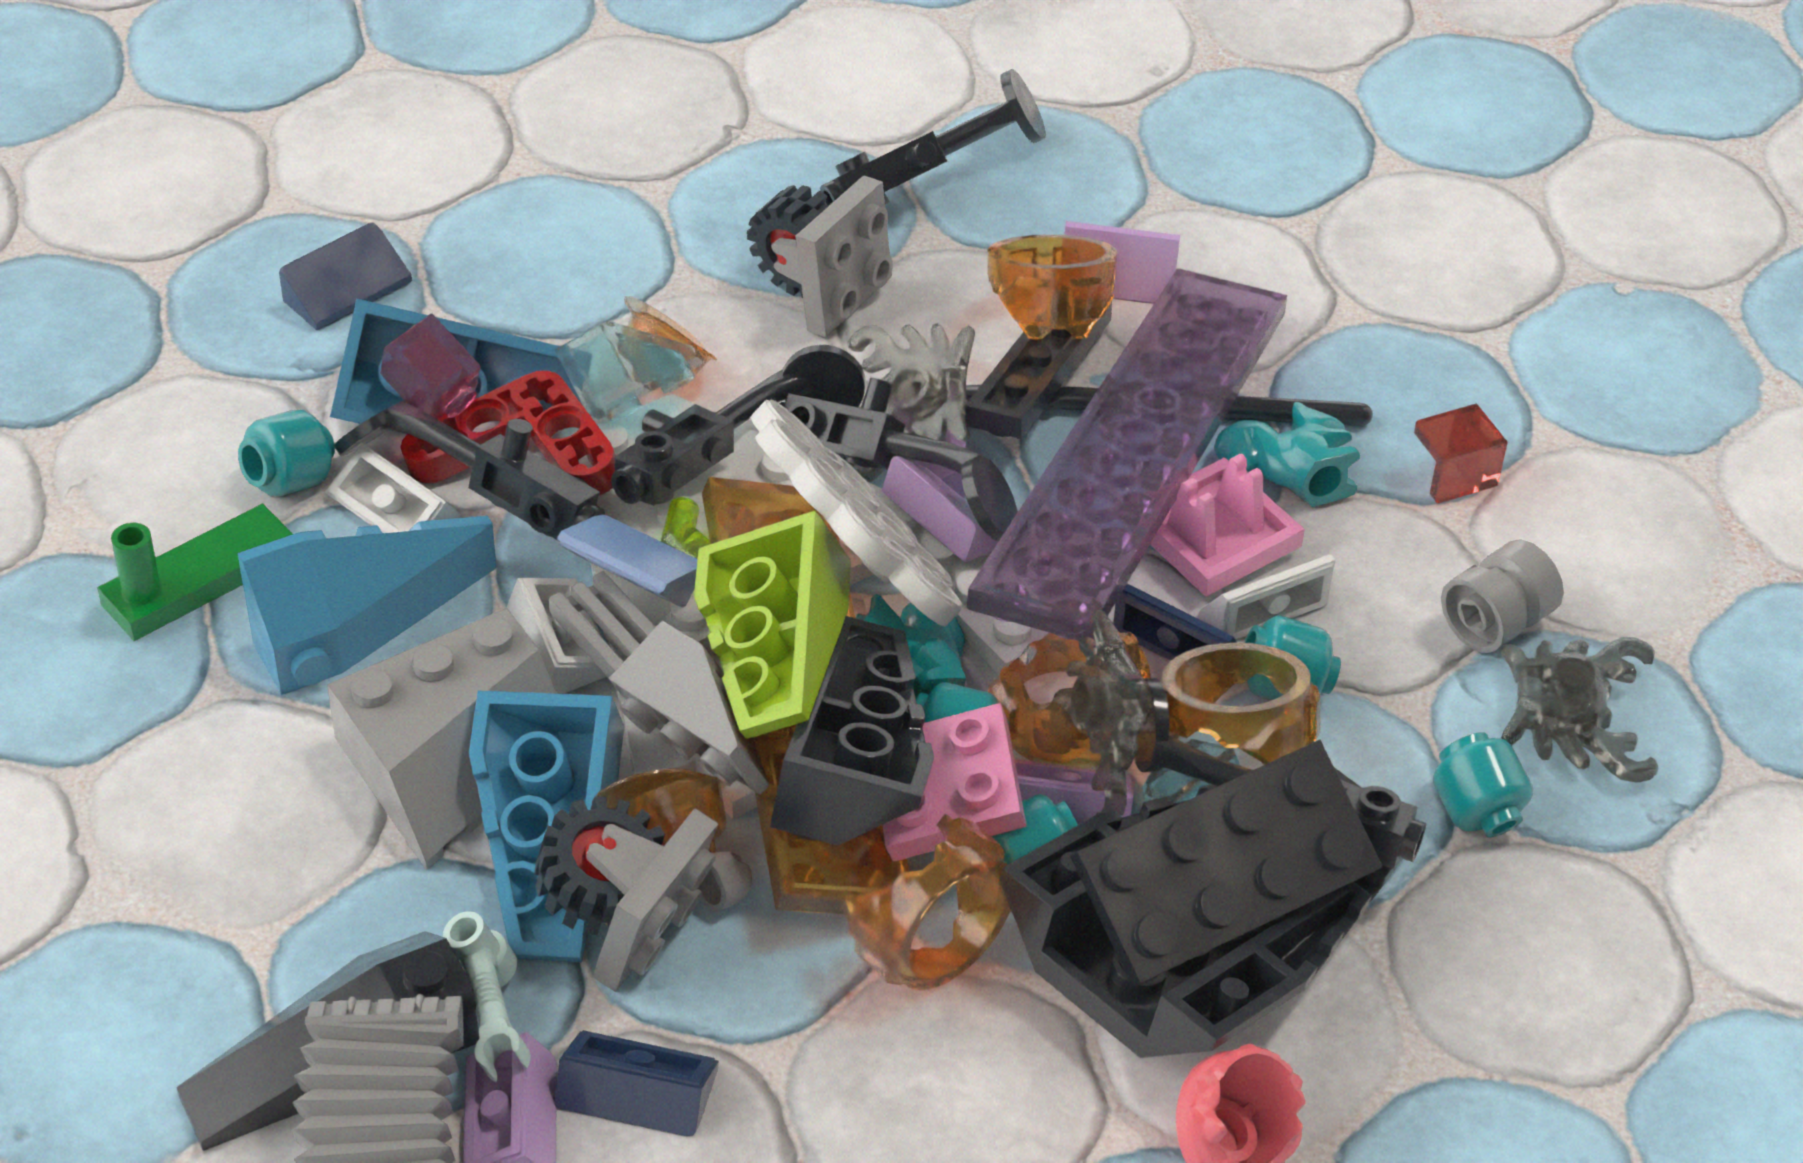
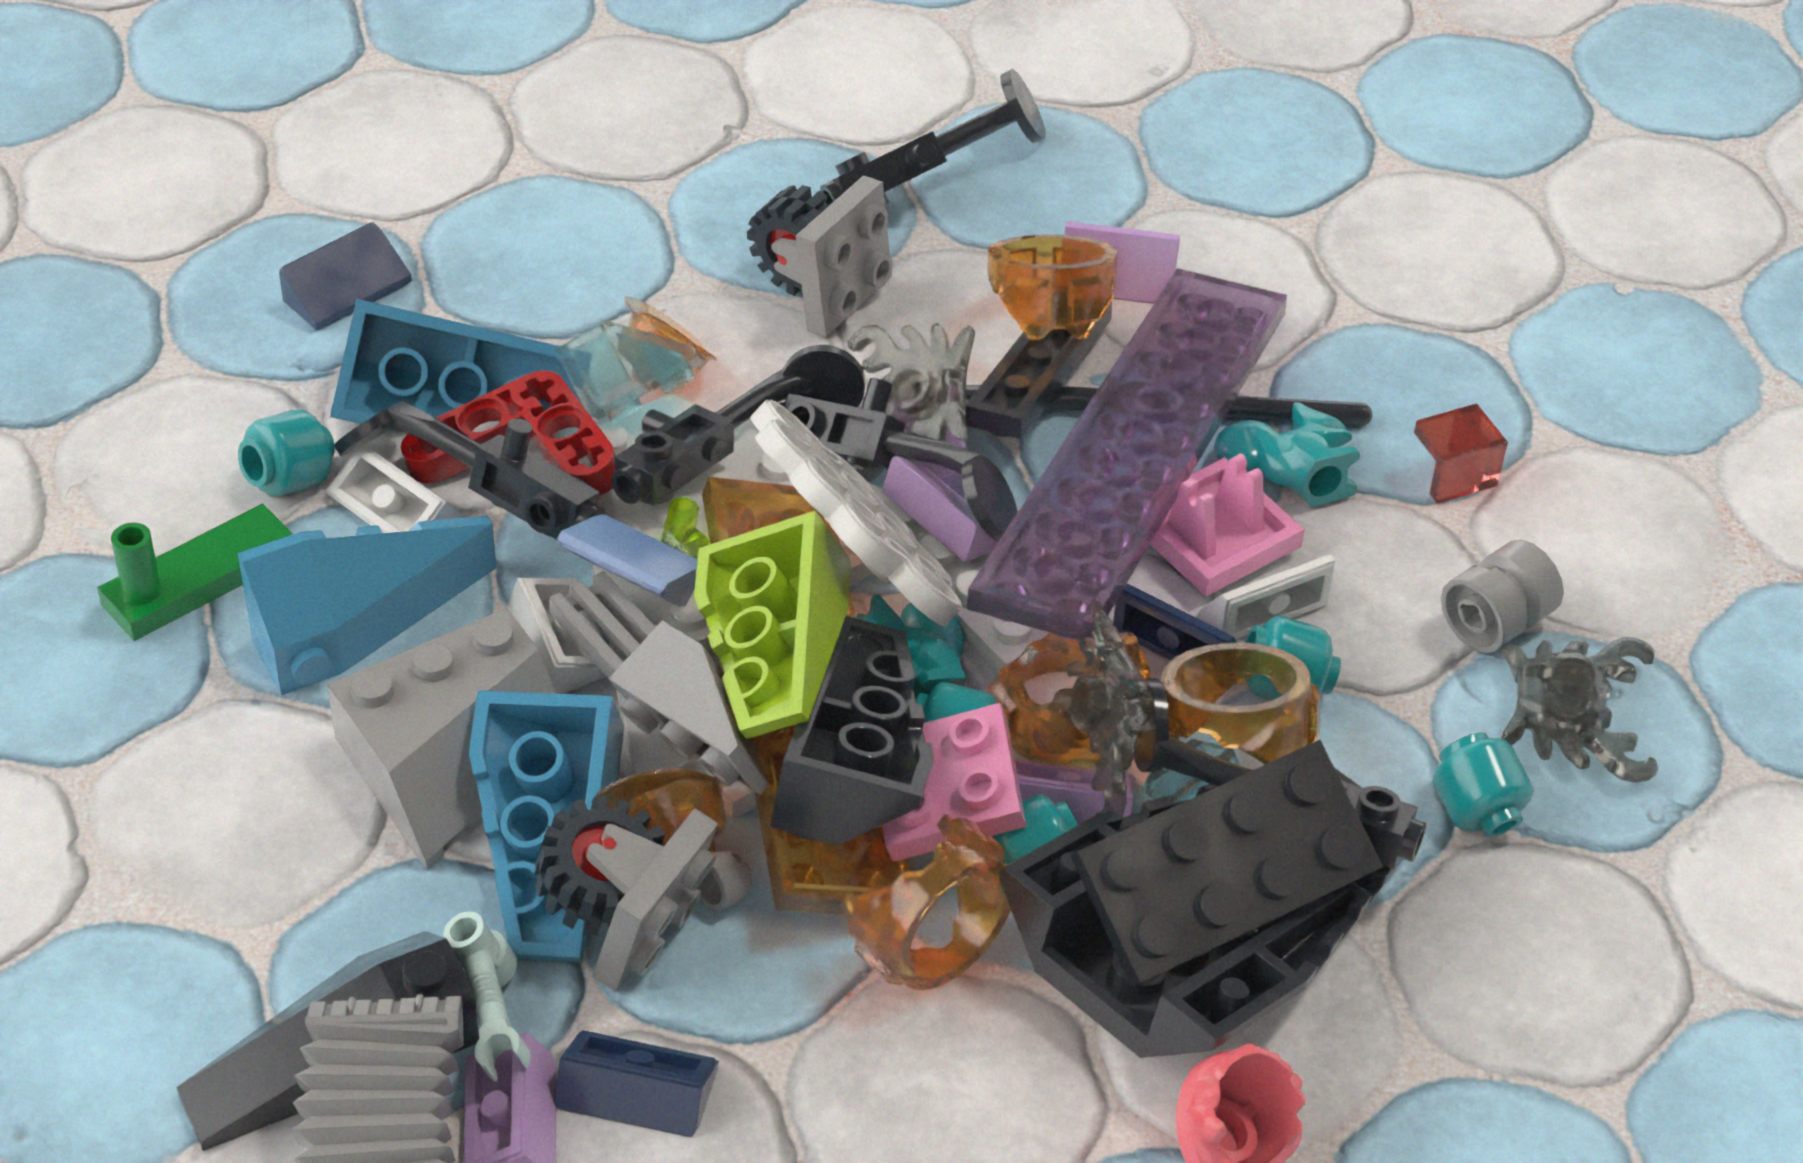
(431, 369): clear pink brick -> none

